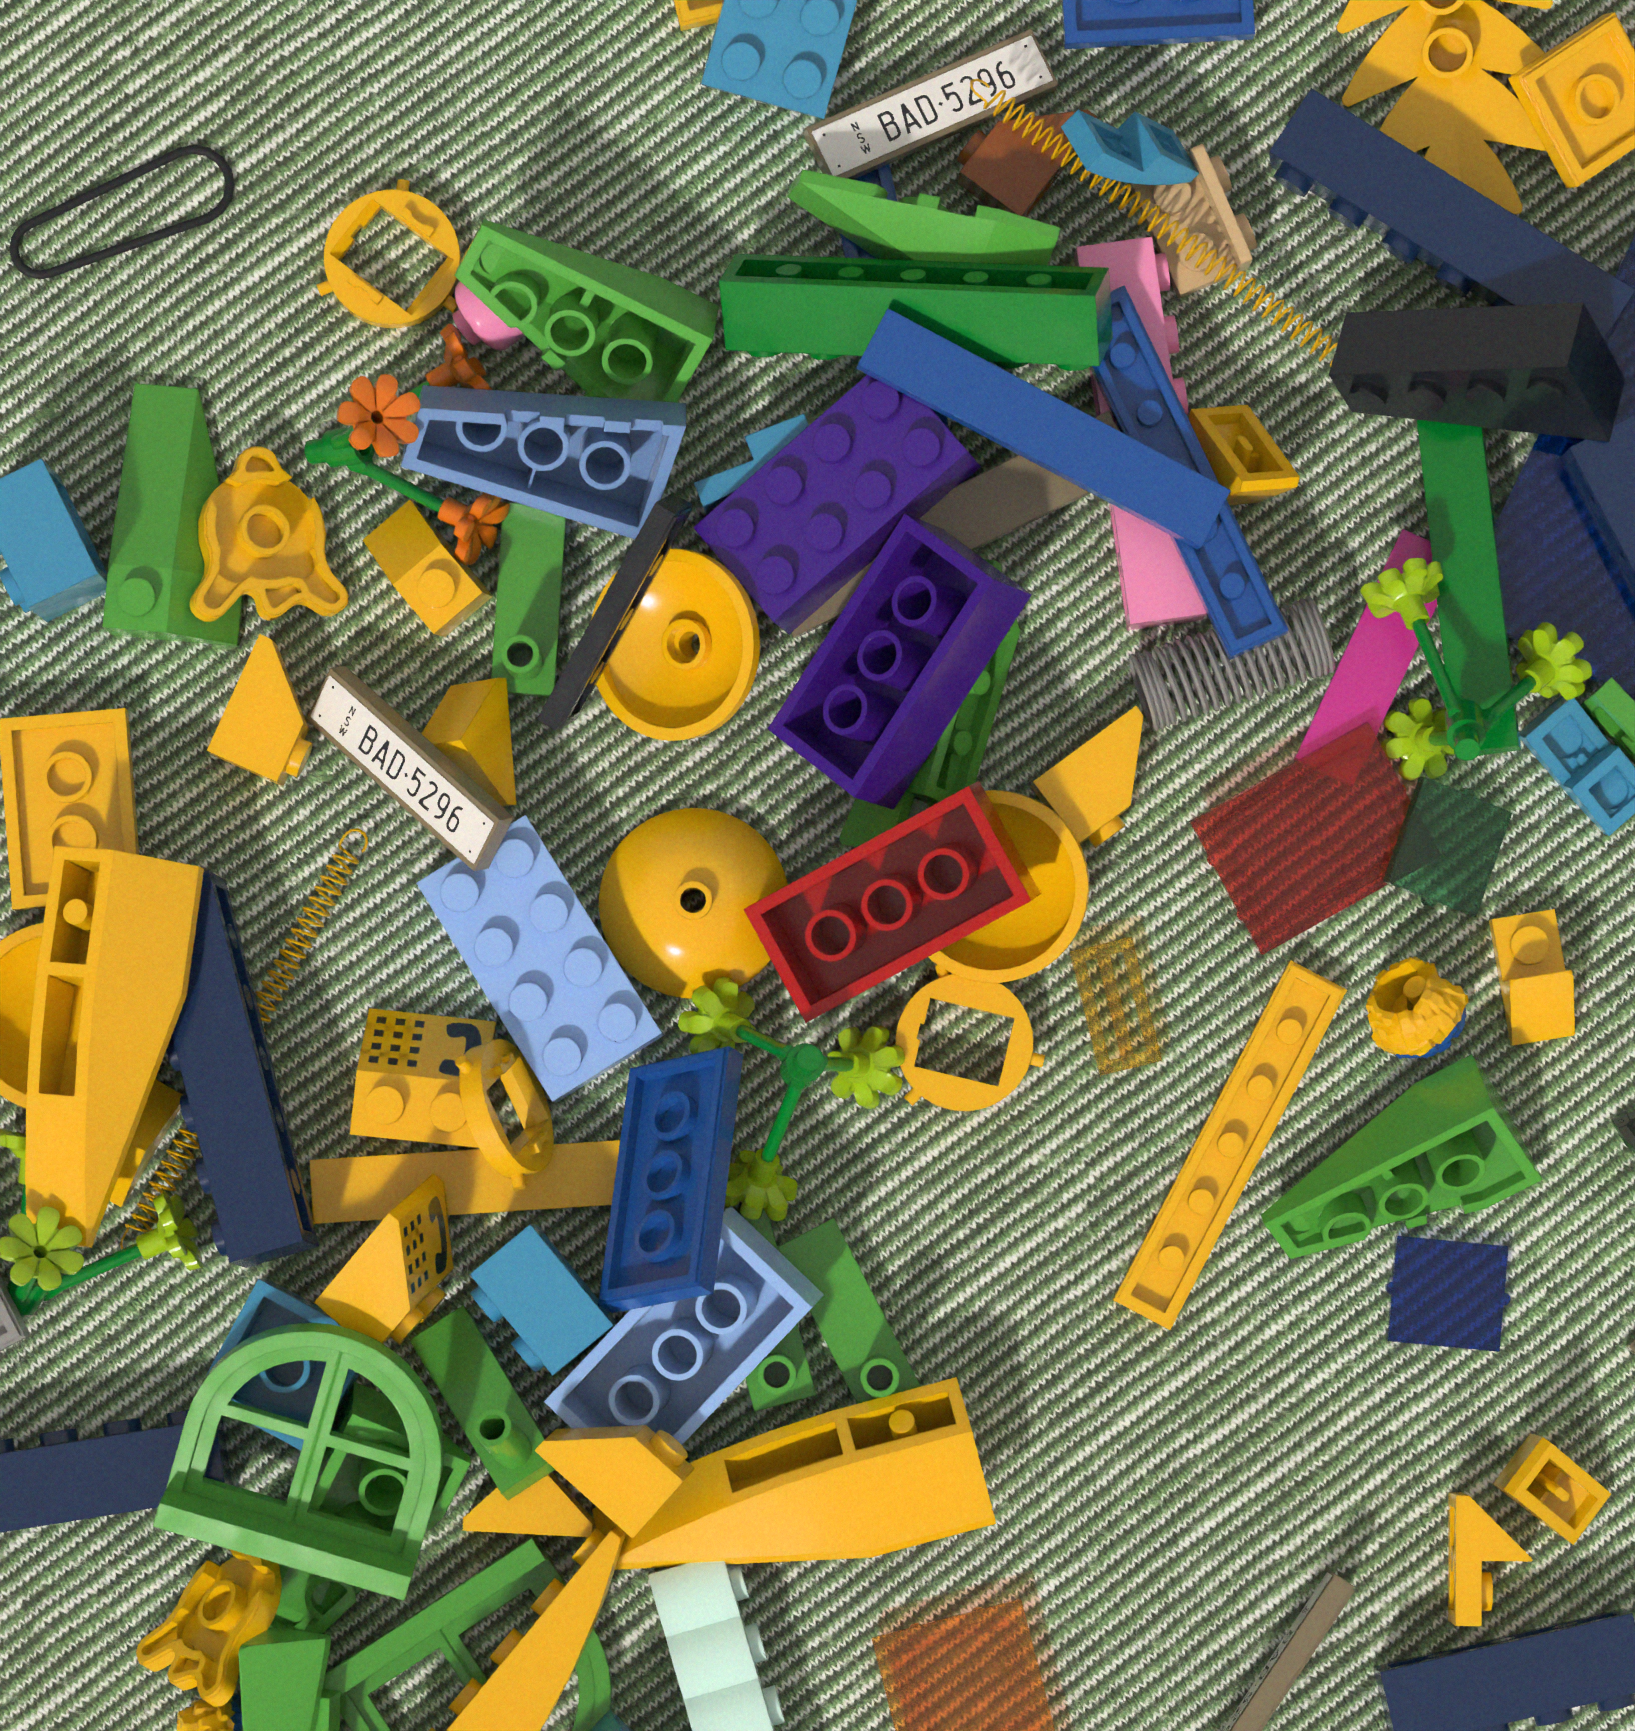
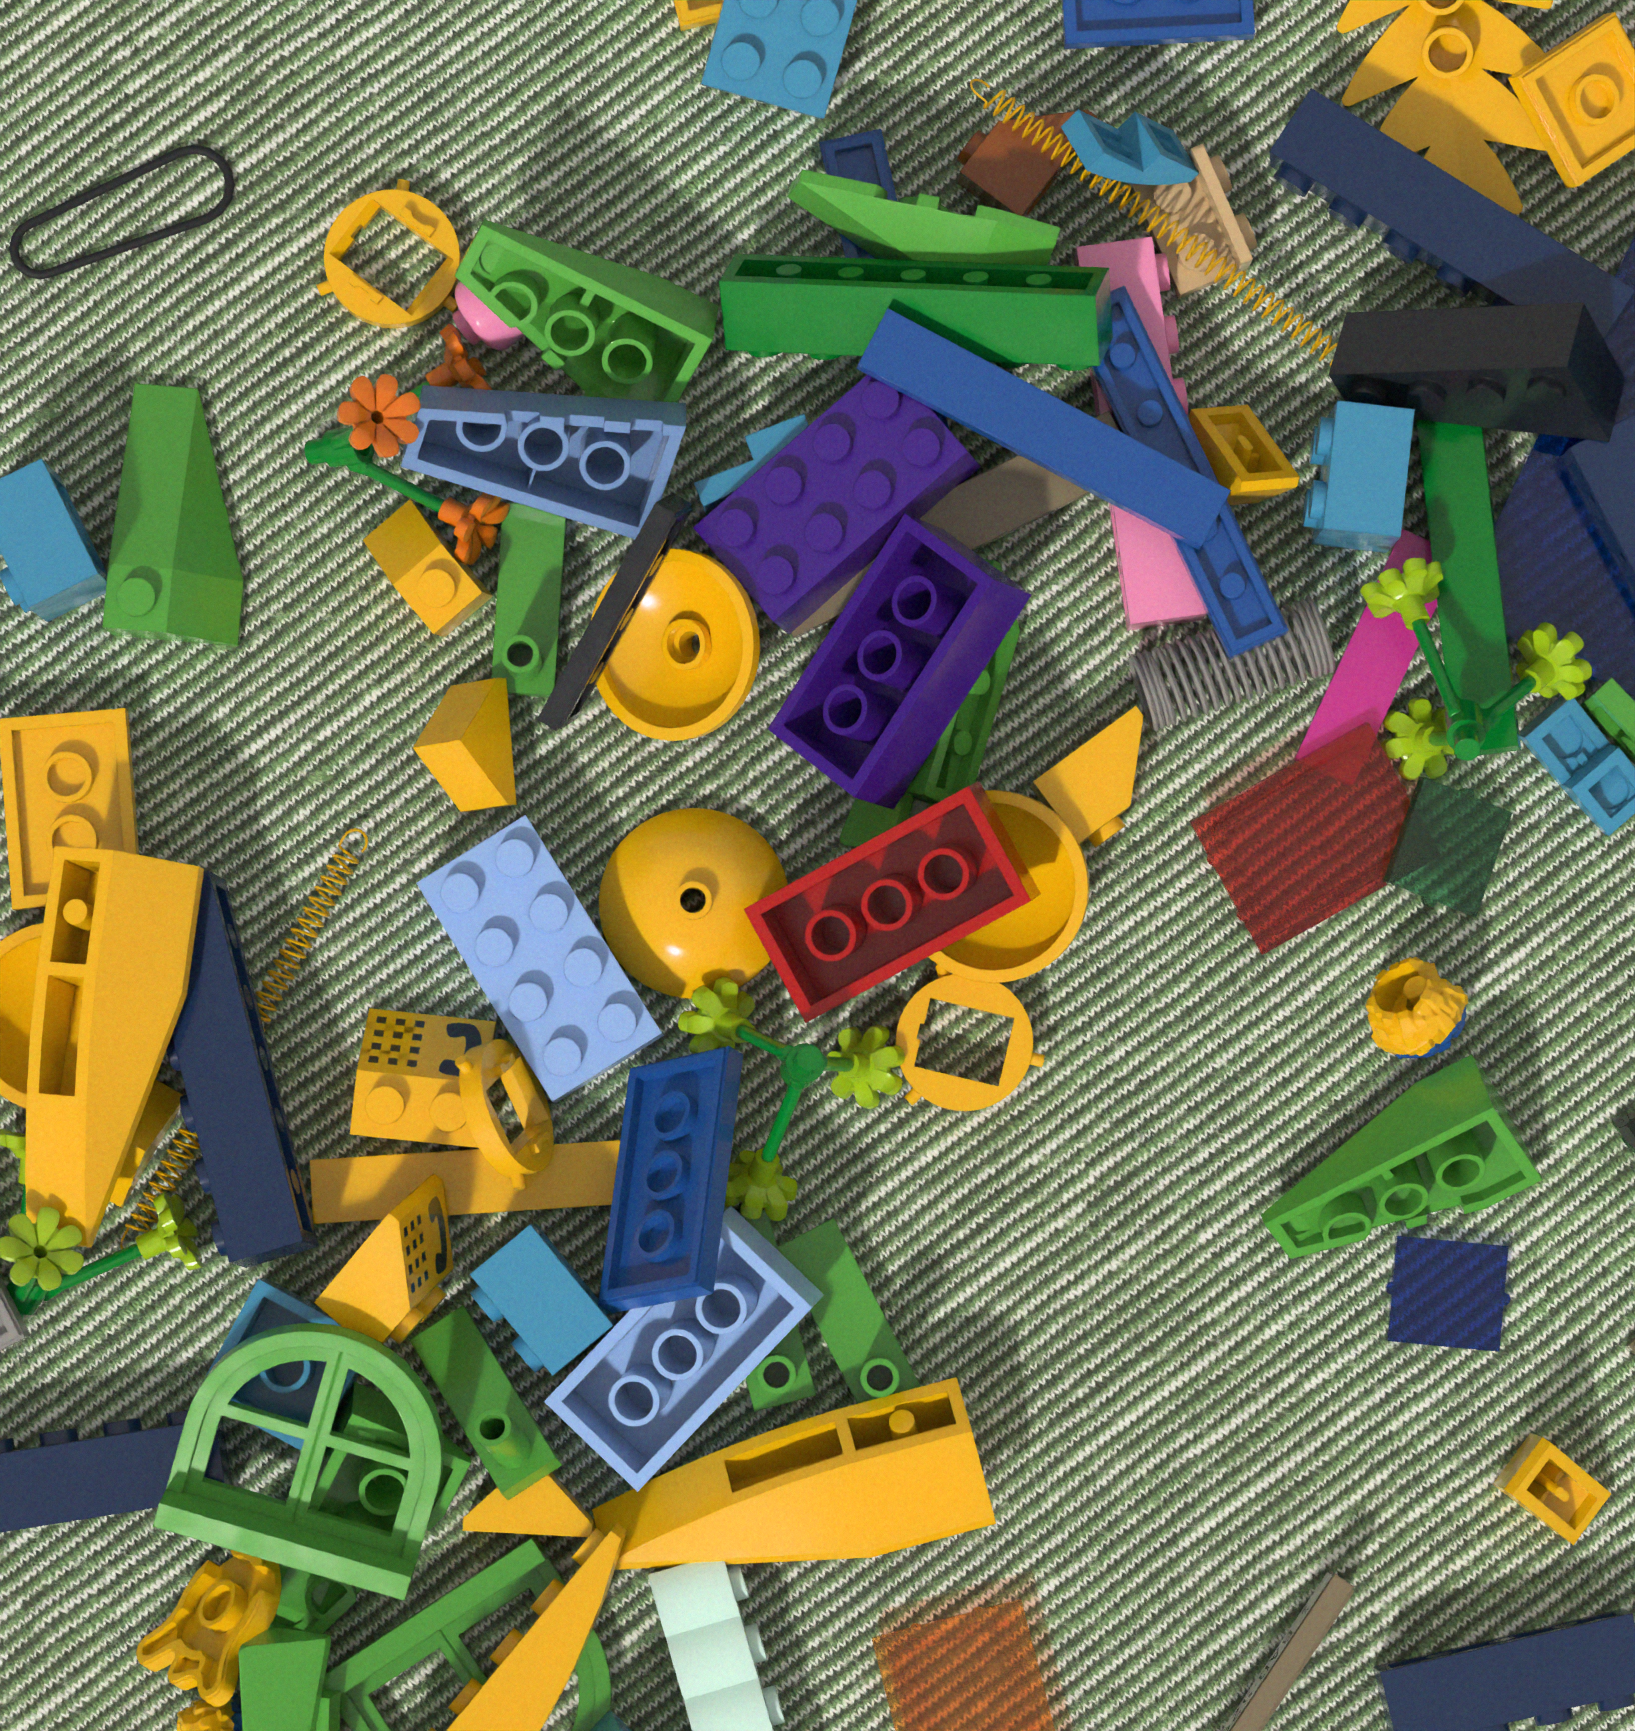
(263, 542): yellow tile -> none
(263, 720): yellow slope -> none
(409, 768): tile -> none
(619, 1469): yellow slope -> none
(930, 108): white tile -> none
(1102, 954): clear yellow tile -> none
(1229, 1145): yellow tile -> none
(1361, 476): none -> dark azure brick
(1474, 1539): yellow slope -> none
(1533, 977): yellow slope -> none

